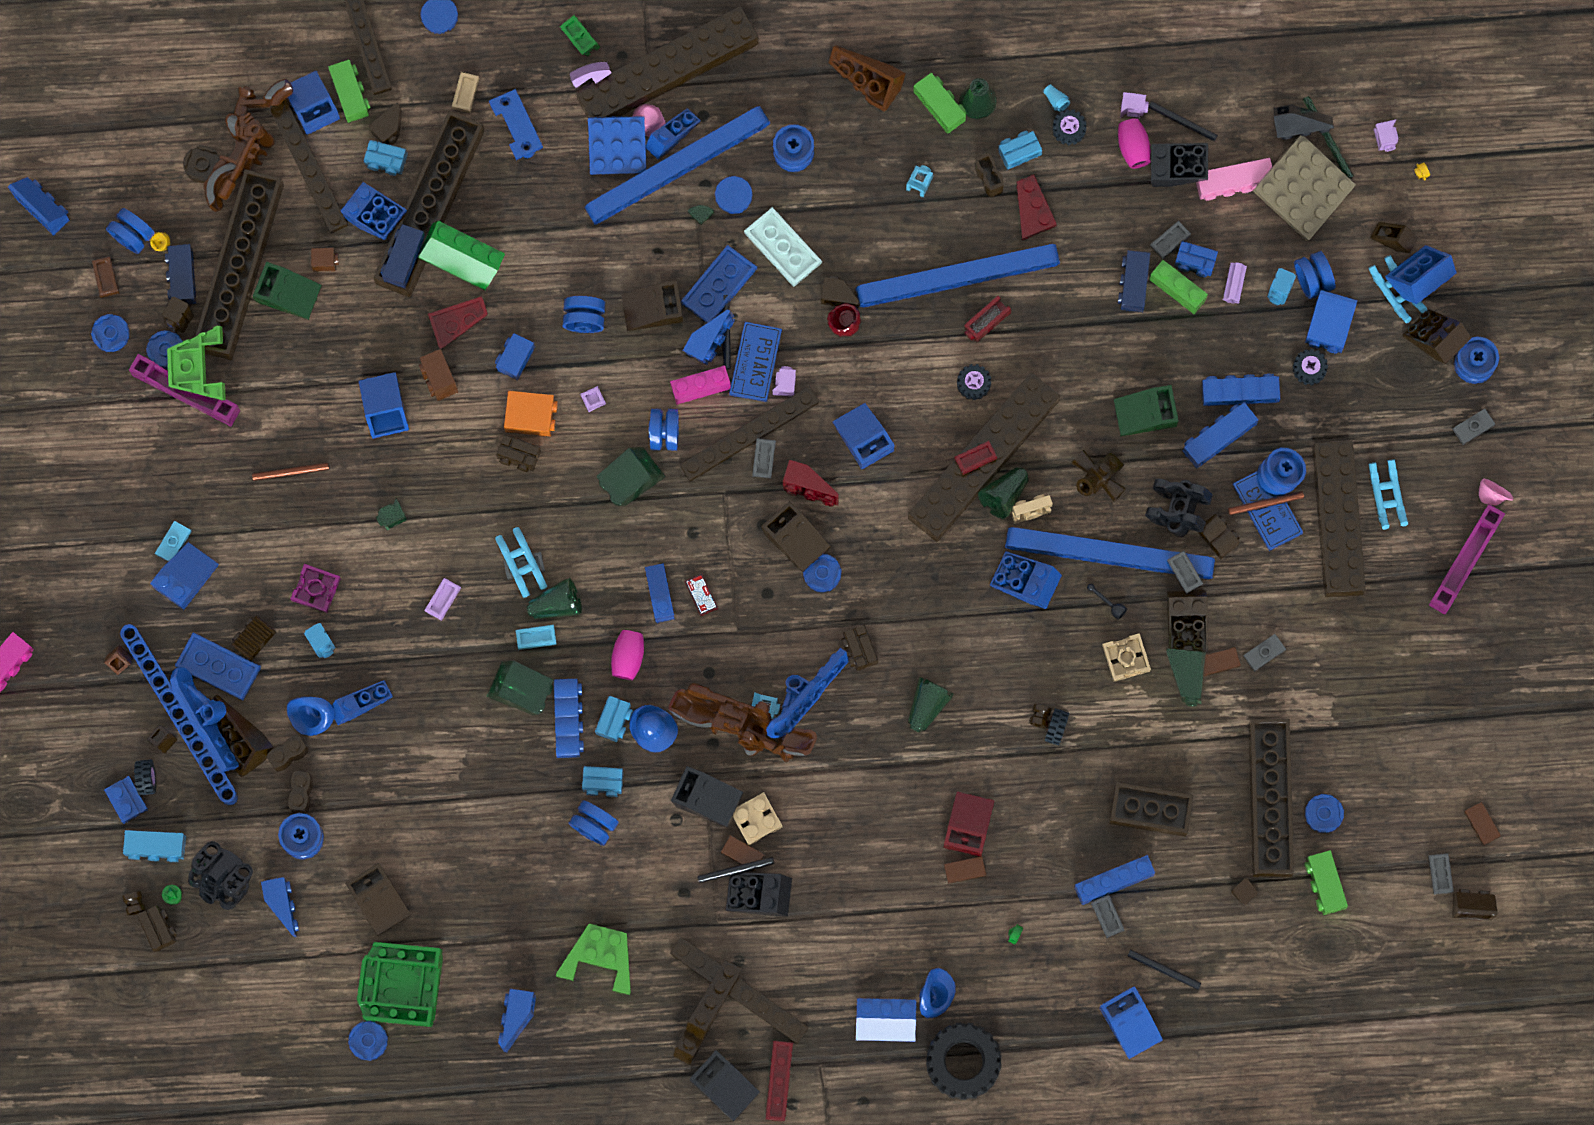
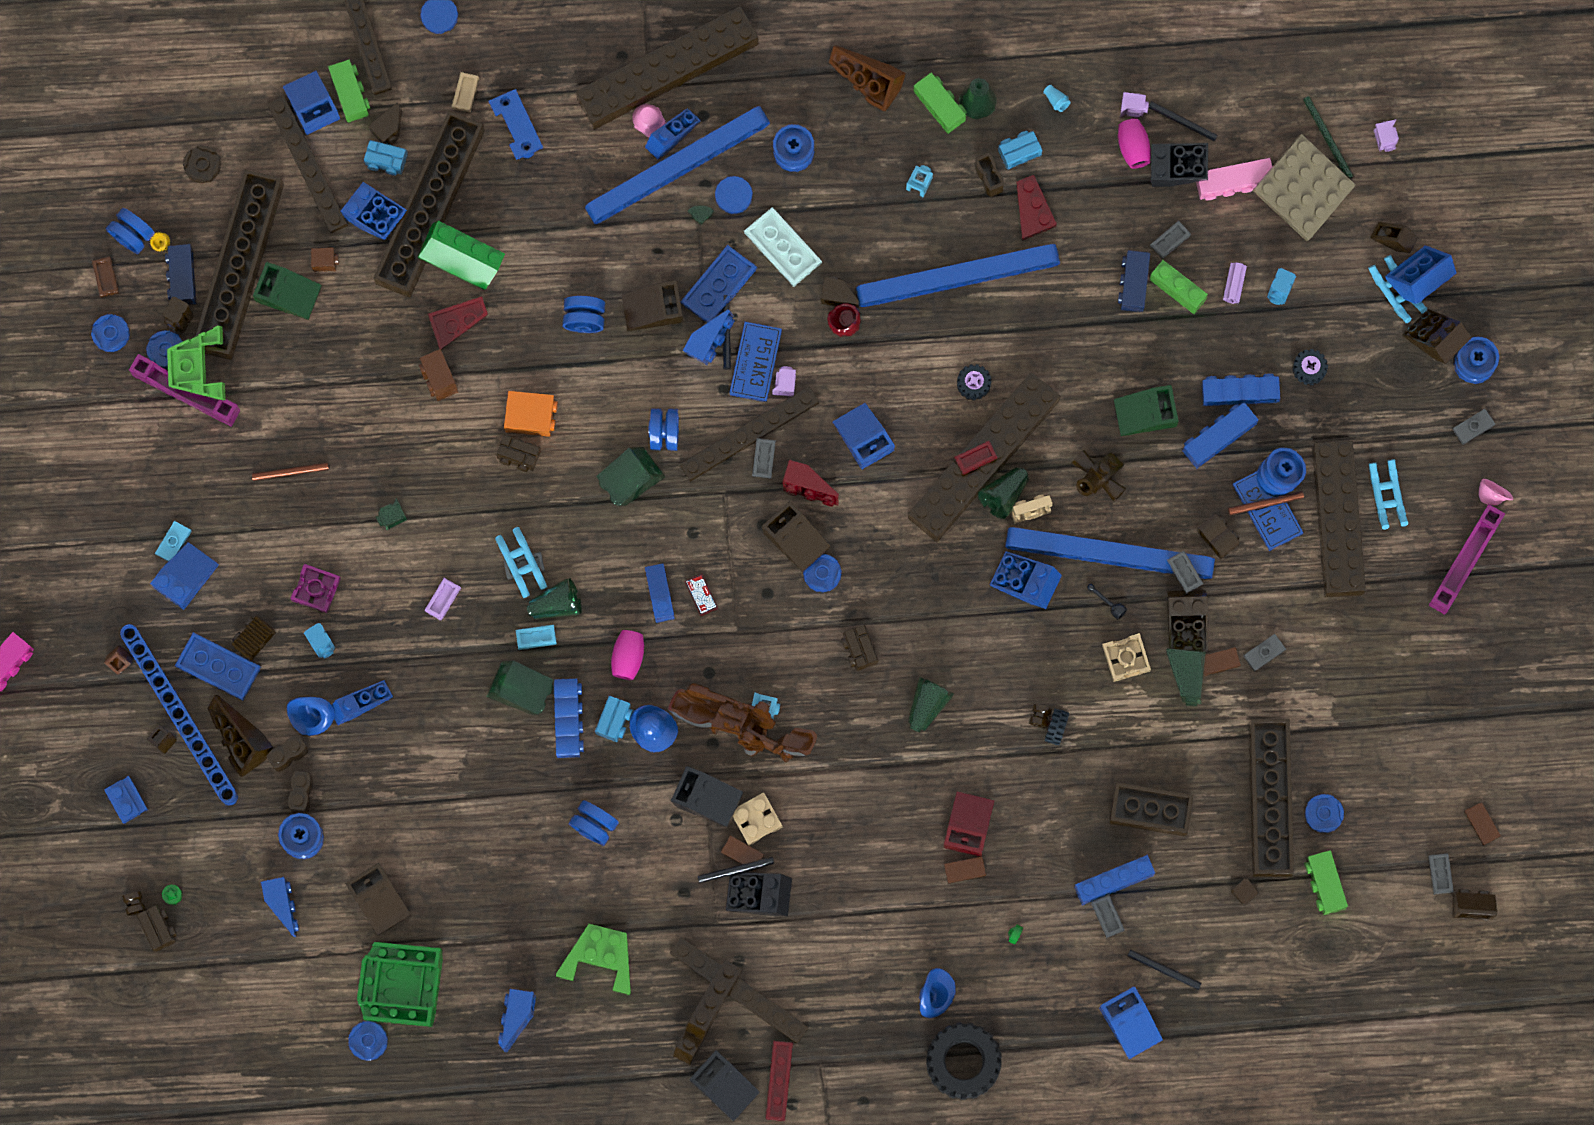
(39, 204): blue slope -> none
(145, 777): black wheel -> none
(154, 845): dark azure brick -> none
(203, 717): blue piece -> none
(219, 876): black piece -> none
(248, 136): reddish brown piece -> none
(383, 405): blue slope -> none
(402, 256): dark blue brick -> none
(515, 356): blue brick -> none
(579, 36): green hinge -> none
(593, 399): lavender tile -> none
(596, 71): lavender slope -> none
(602, 780): dark azure brick -> none
(617, 144): blue plate -> none
(700, 385): dark pink brick -> none
(805, 695): blue piece -> none
(886, 1020): slope -> none
(986, 319): dark red window -> none
(1069, 120): black wheel -> none
(1181, 494): black piece -> none
(1195, 259): blue brick -> none
(1296, 120): black slope -> none
(1314, 274): blue wheel -> none
(1330, 322): blue slope -> none
(1422, 171): yellow plate -> none

